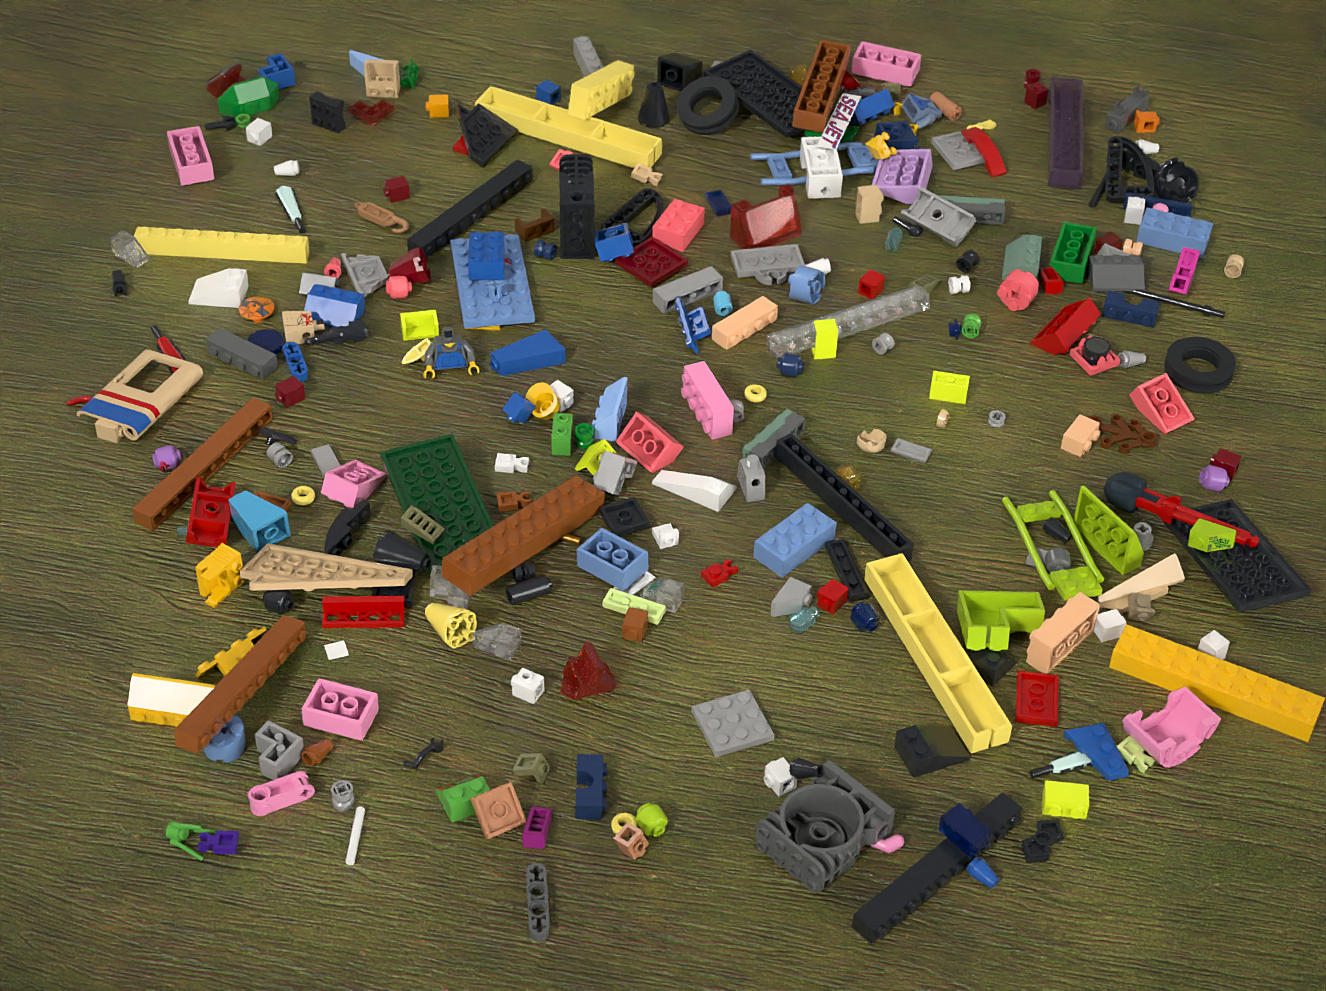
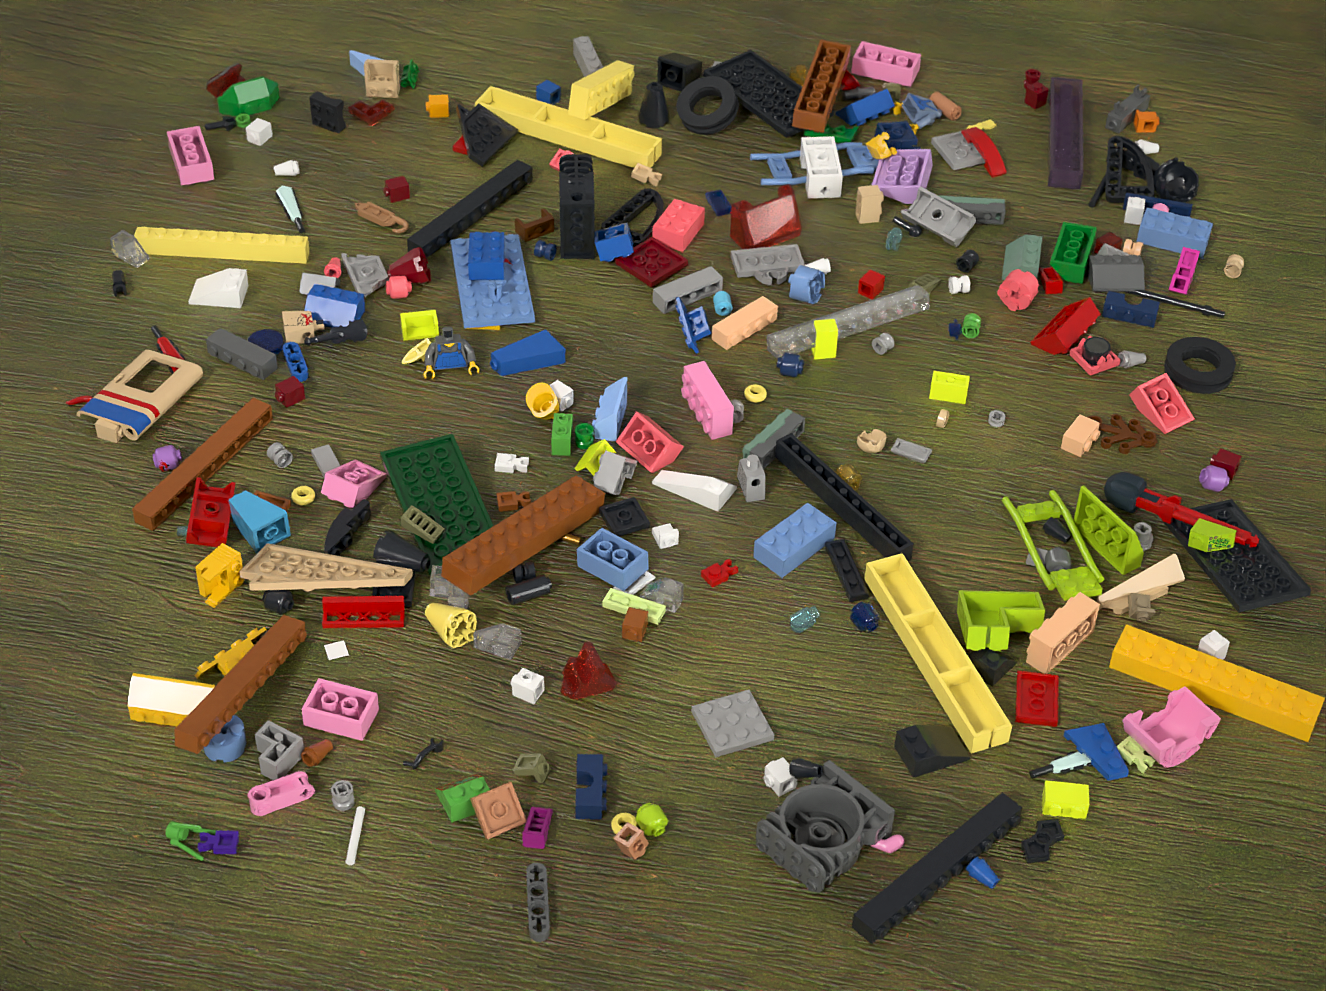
(256, 308): orange dish -> none
(273, 434): black piece -> none
(279, 71): blue brick -> none
(518, 408): blue brick -> none
(791, 598): light grey slope -> none
(832, 596): red brick -> none
(838, 121): sticker -> none
(964, 830): clear blue brick -> none
(1109, 625): white brick -> none

